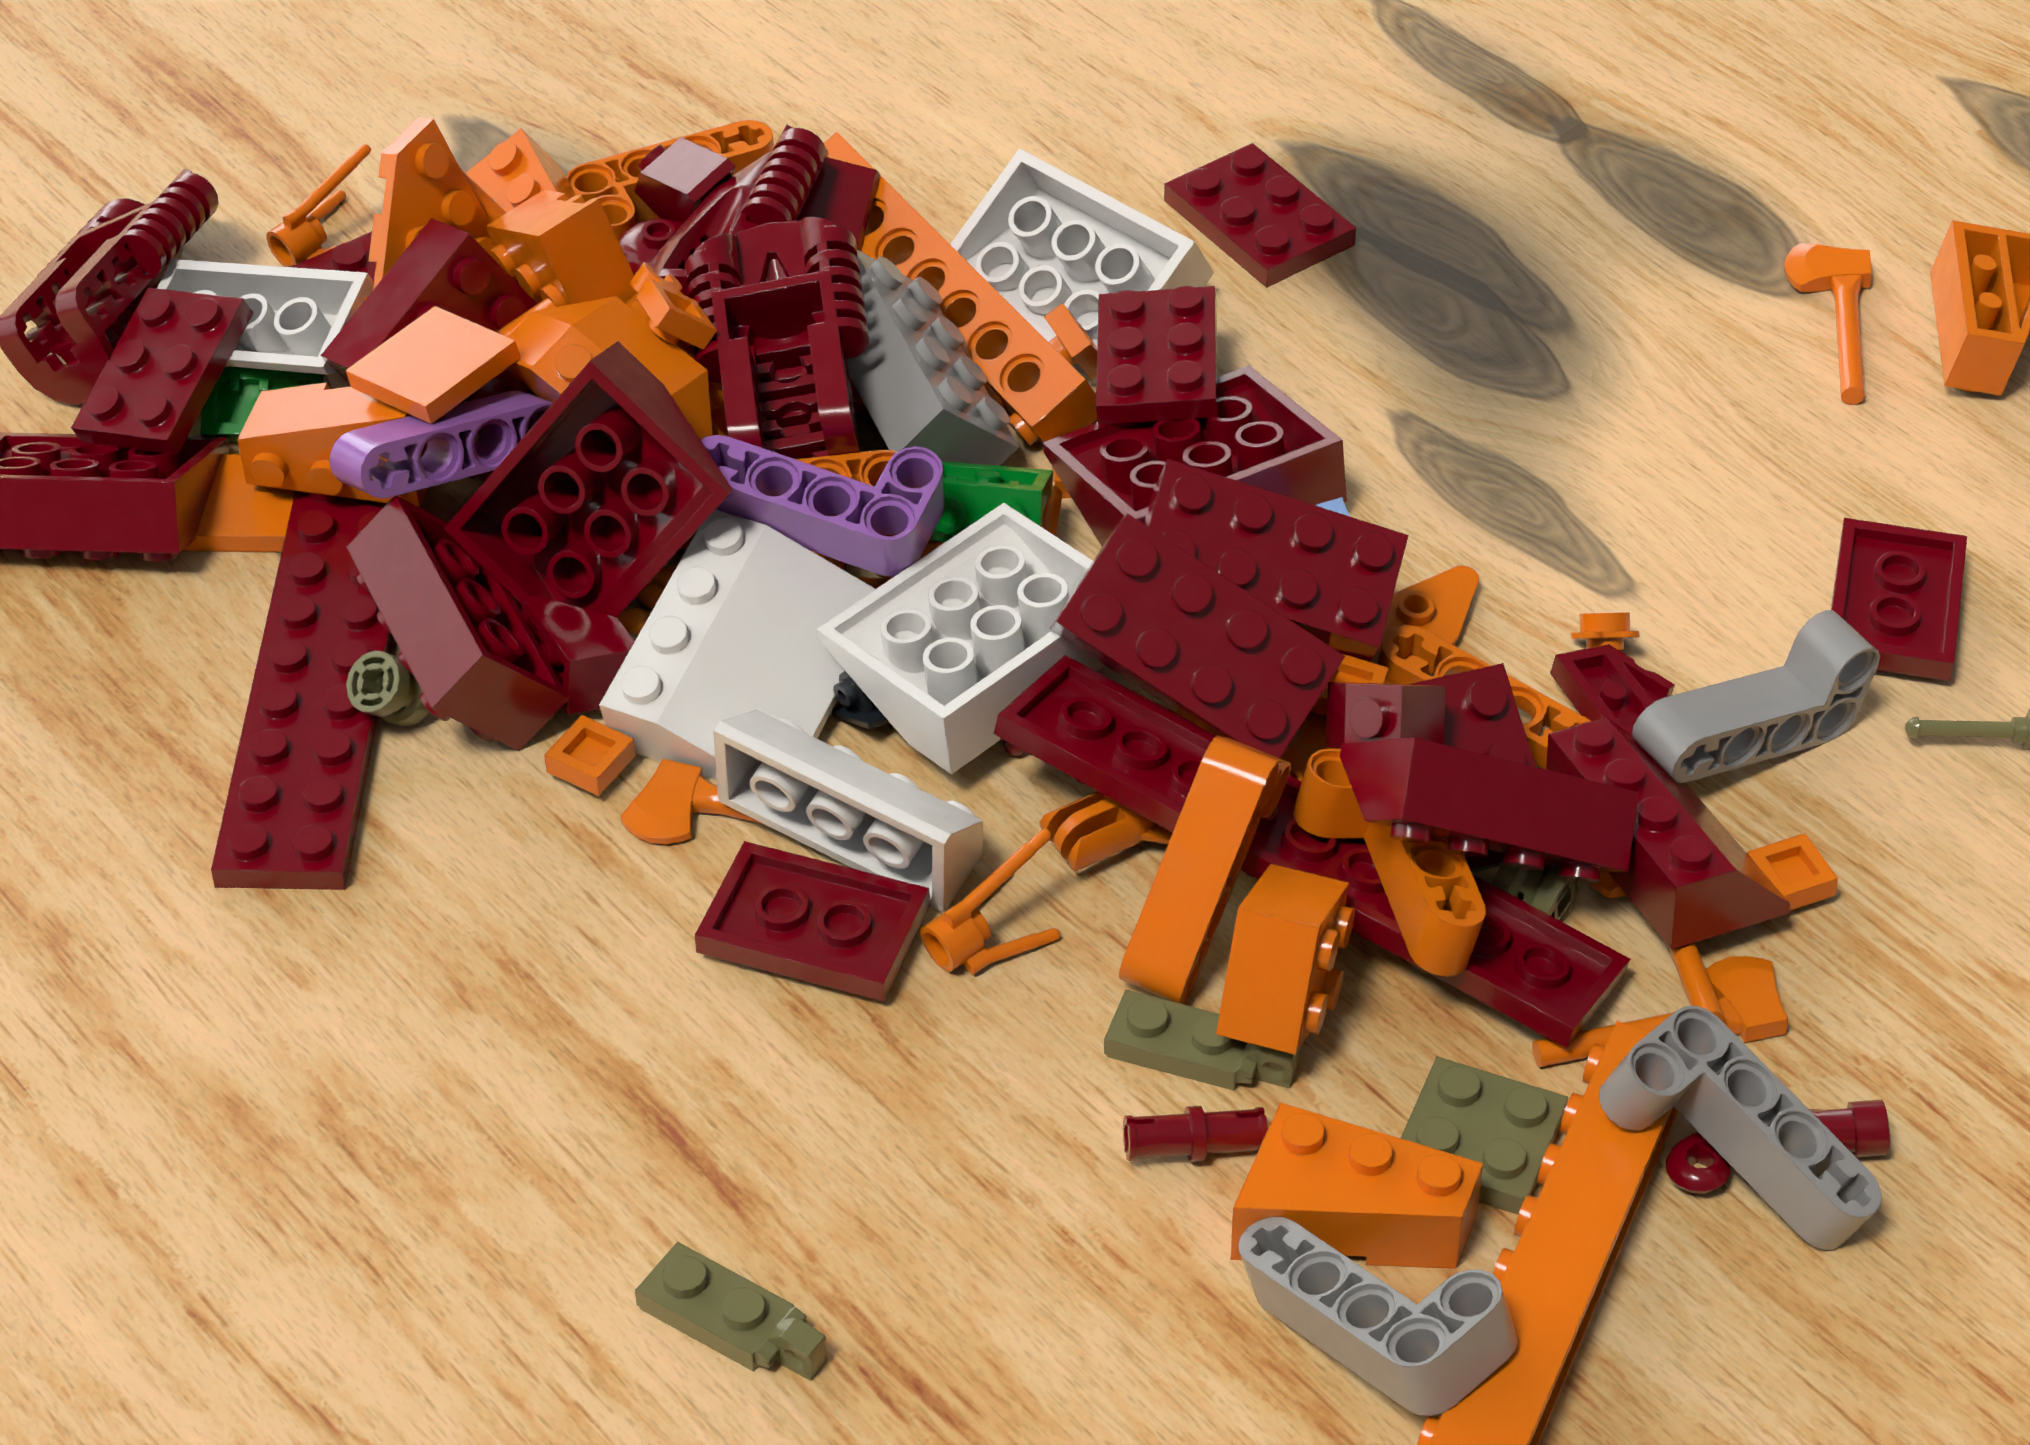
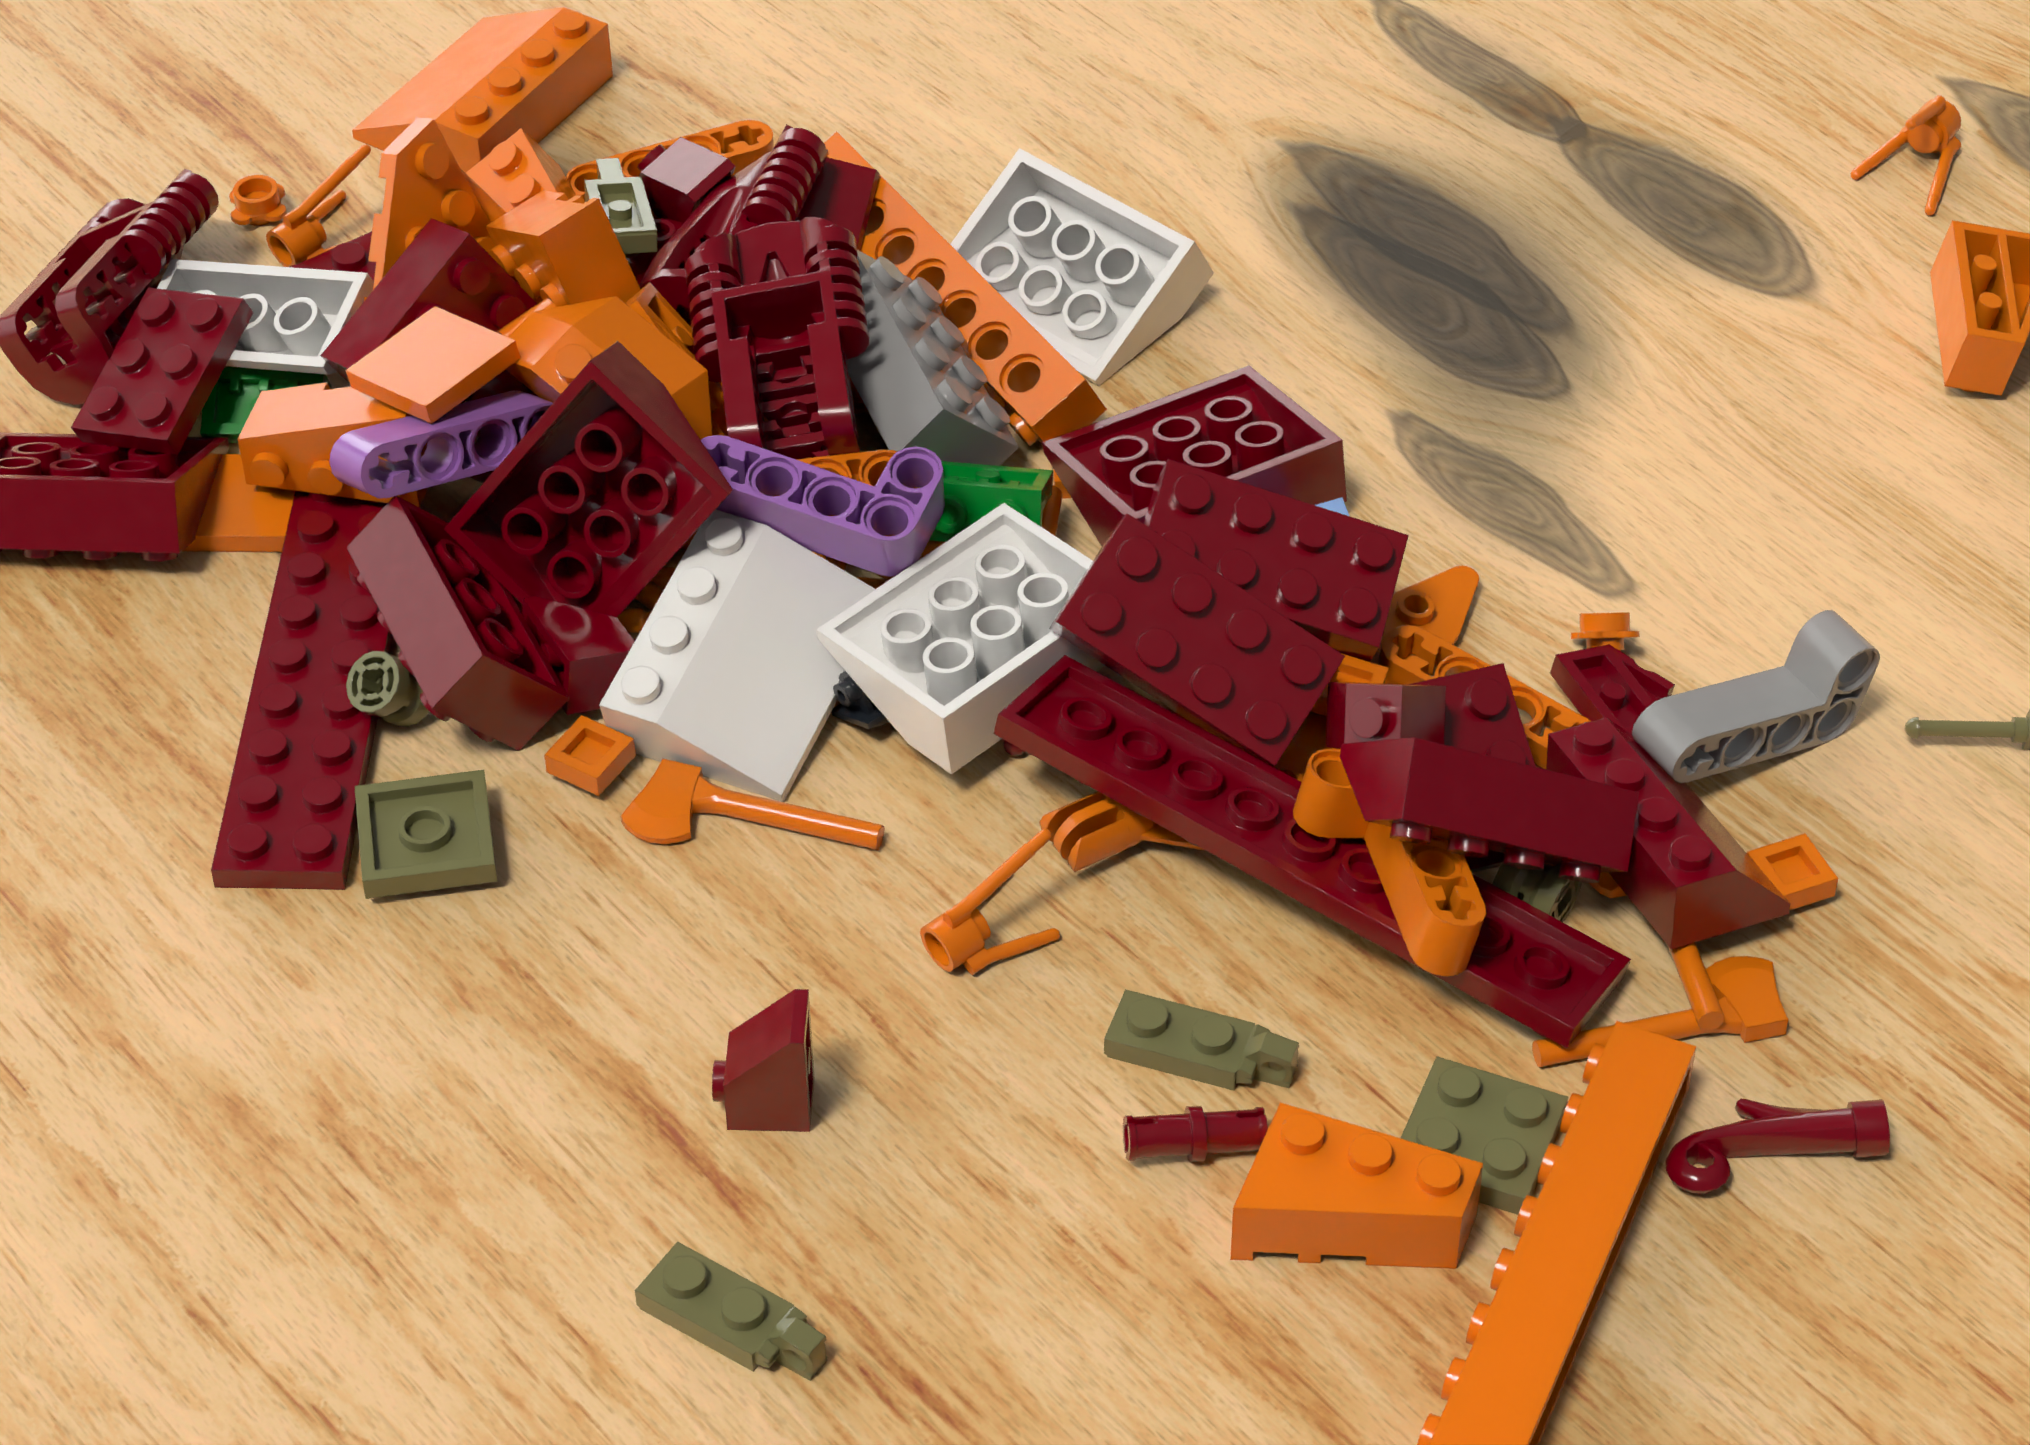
(257, 201): none -> orange plate
(425, 834): none -> olive plate
(498, 79): none -> orange slope
(625, 207): none -> olive hinge
(670, 312): orange plate -> none
(769, 1069): none -> dark red slope
(813, 920): dark red plate -> none
(845, 805): white slope -> none
(1072, 340): orange plate -> none
(1157, 355): dark red plate -> none
(1201, 866): orange beam -> none
(1259, 214): dark red plate -> none
(1284, 959): orange brick -> none
(1410, 1351): light grey beam -> none
(1748, 1120): light grey beam -> none
(1844, 273): orange piece -> none
(1902, 593): dark red plate -> none
(1927, 132): none -> orange plant

